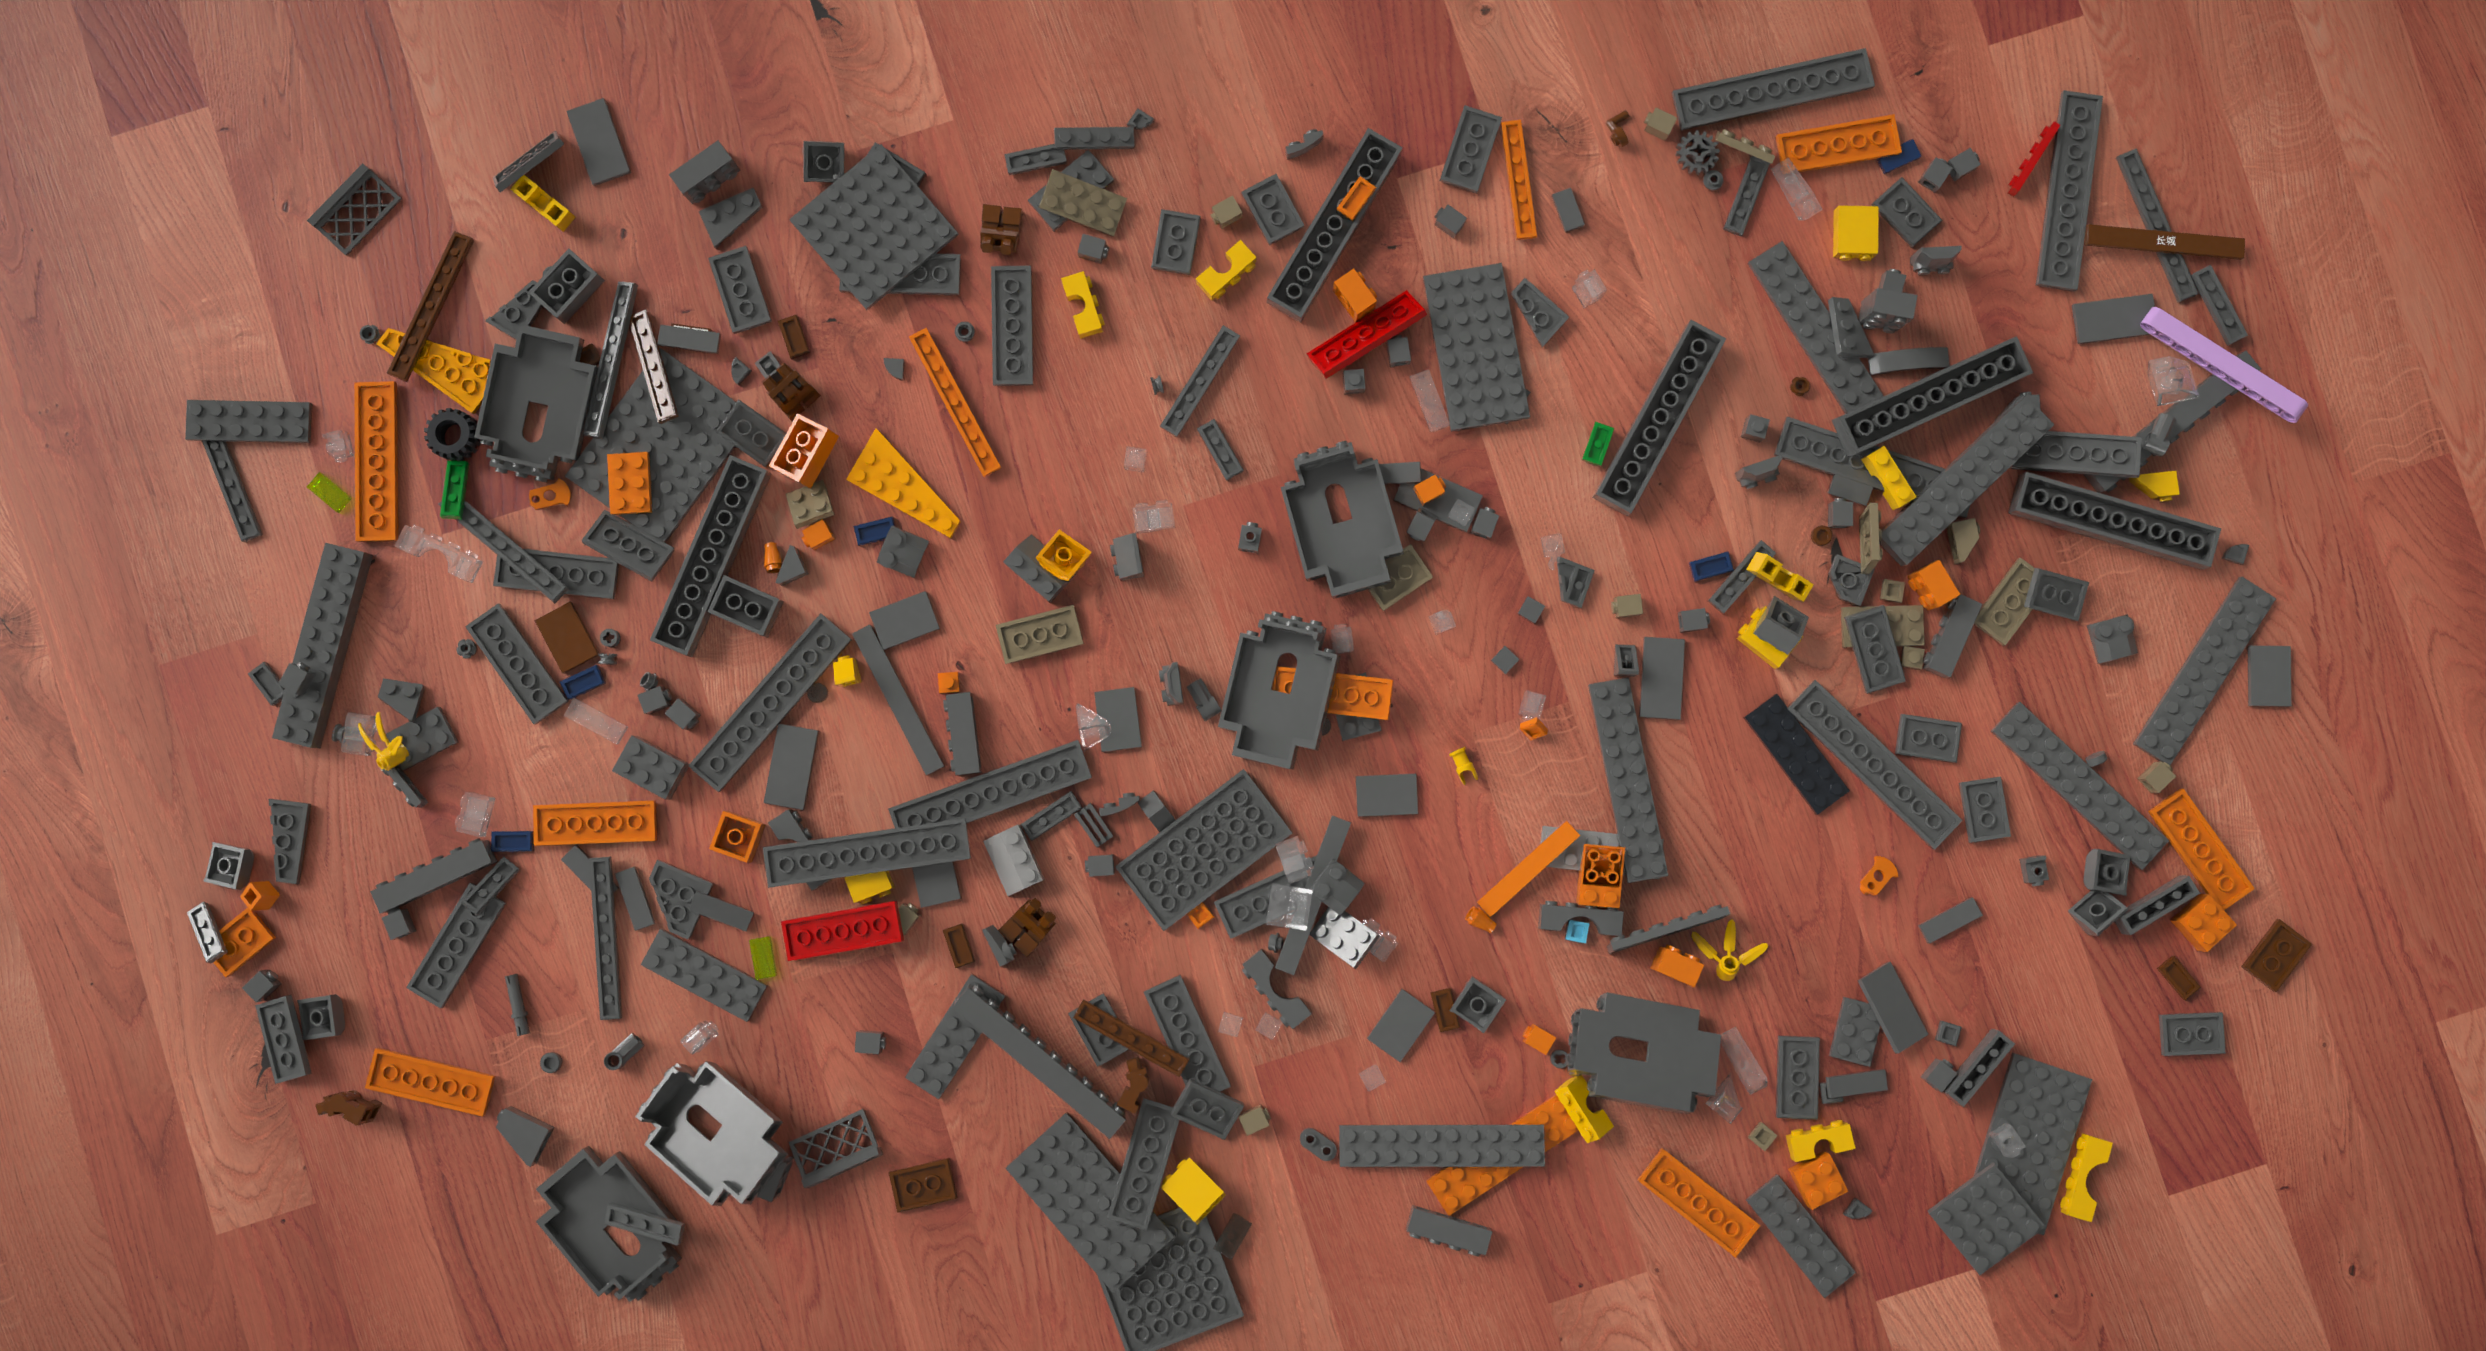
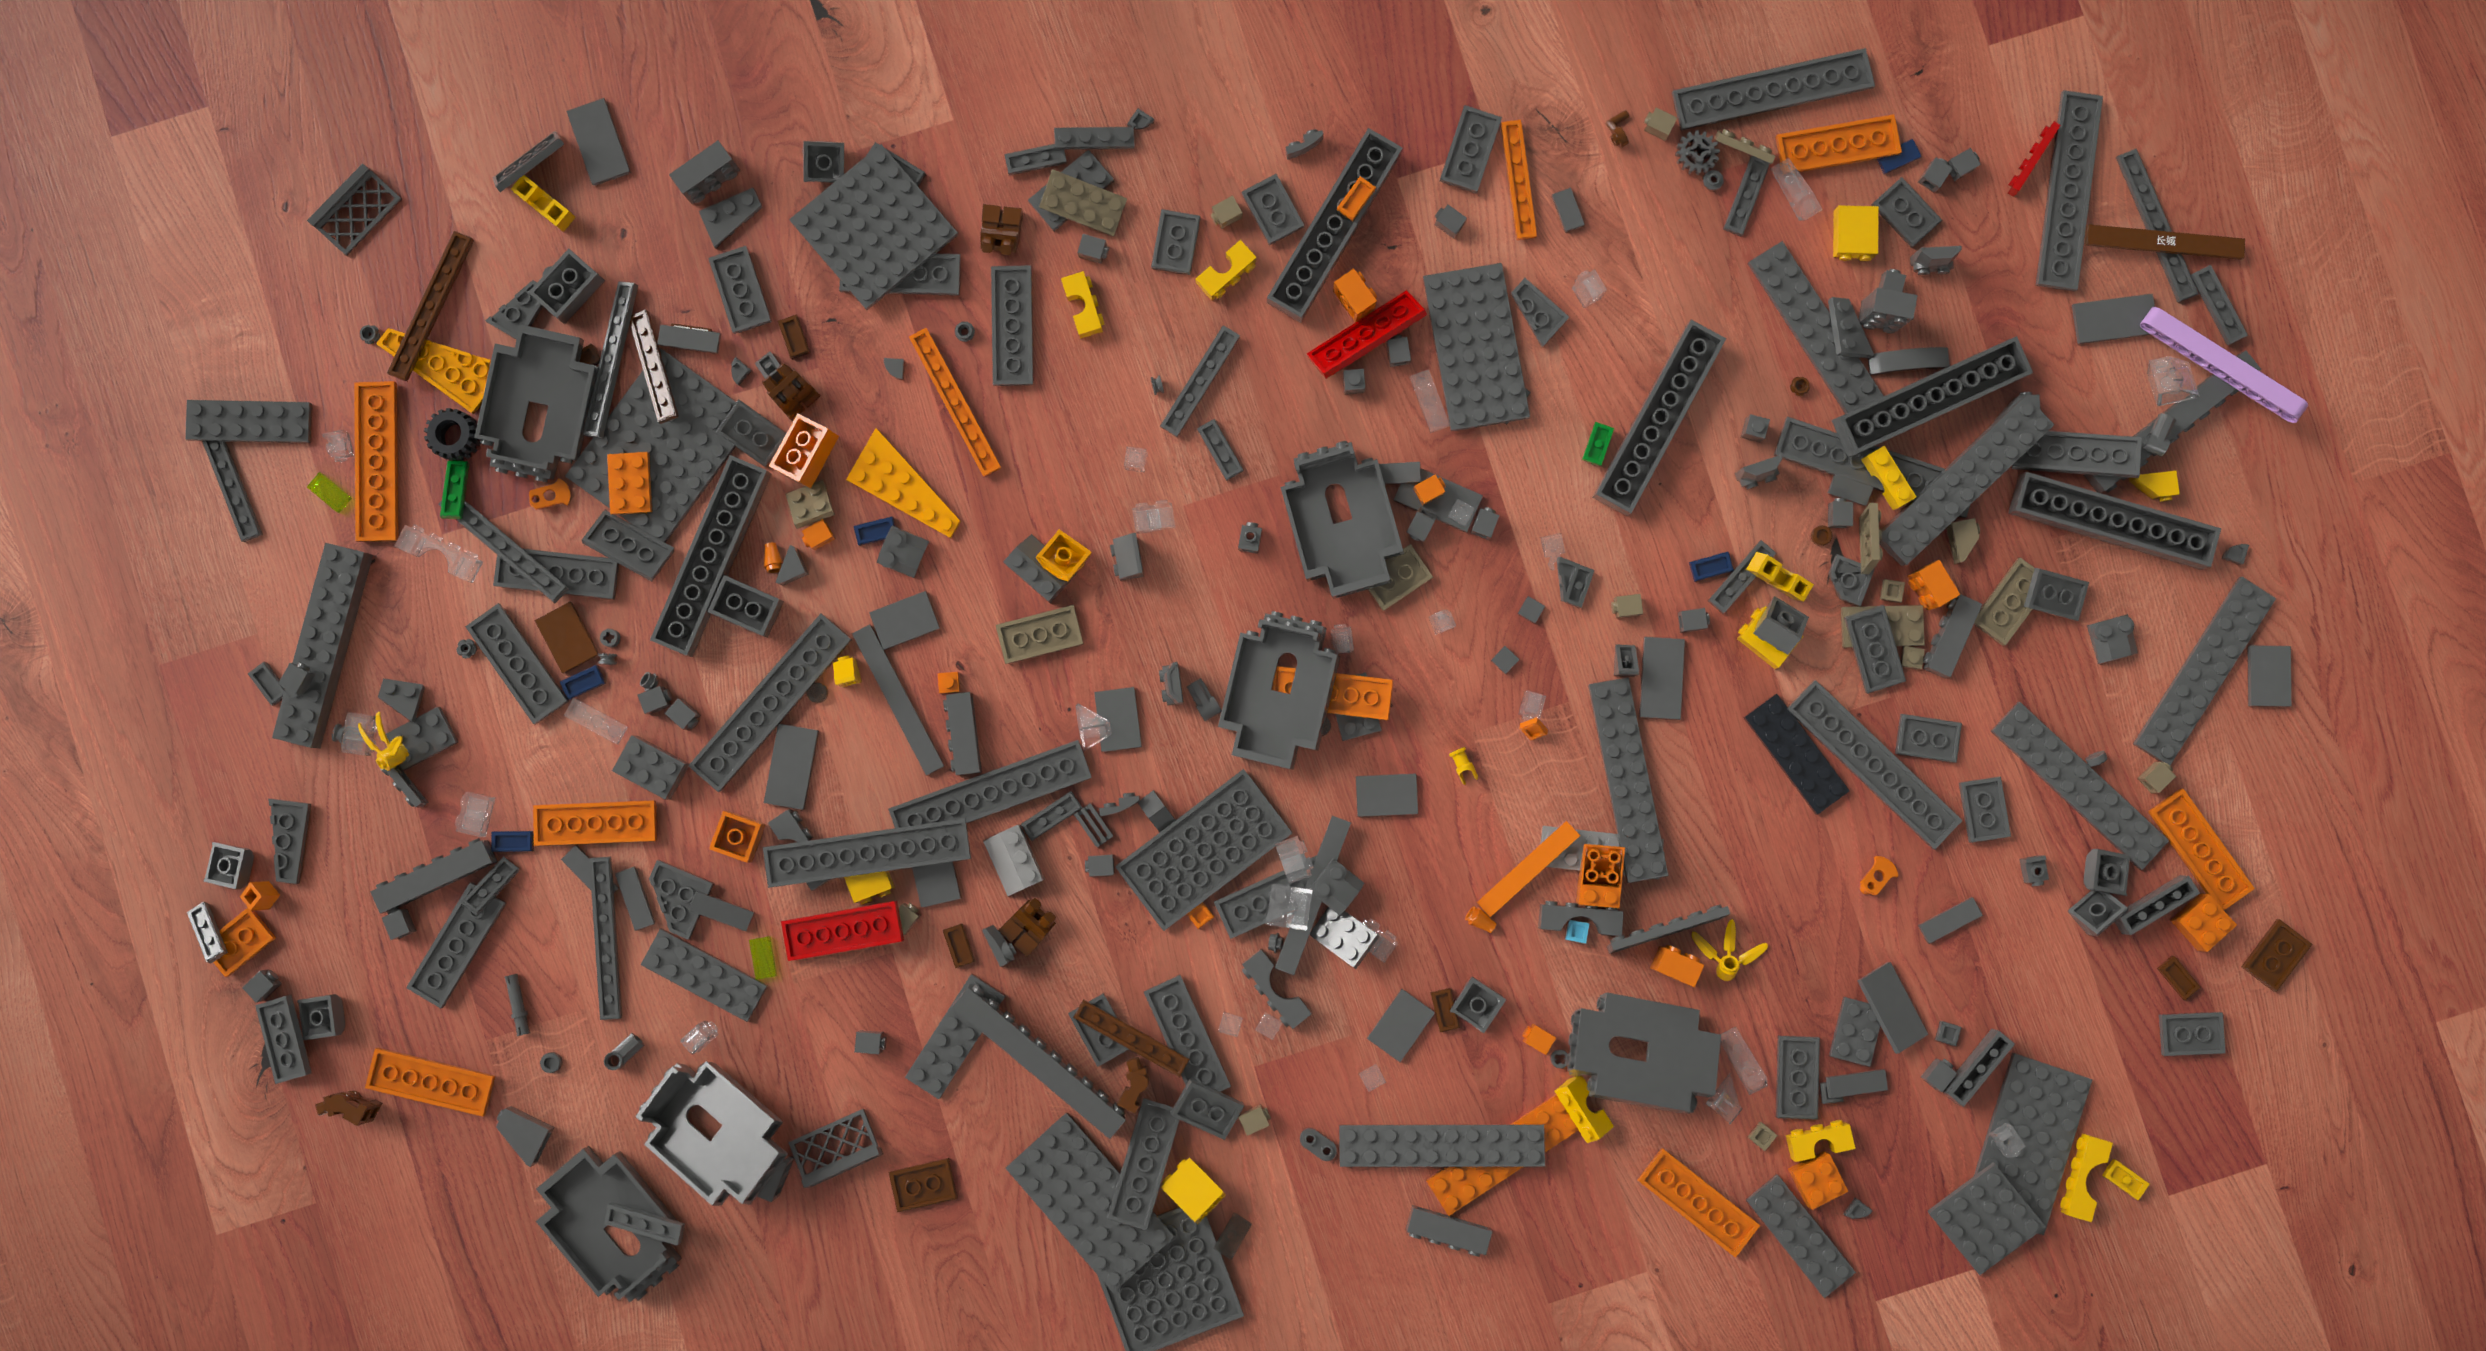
(2125, 1179): none -> yellow plate

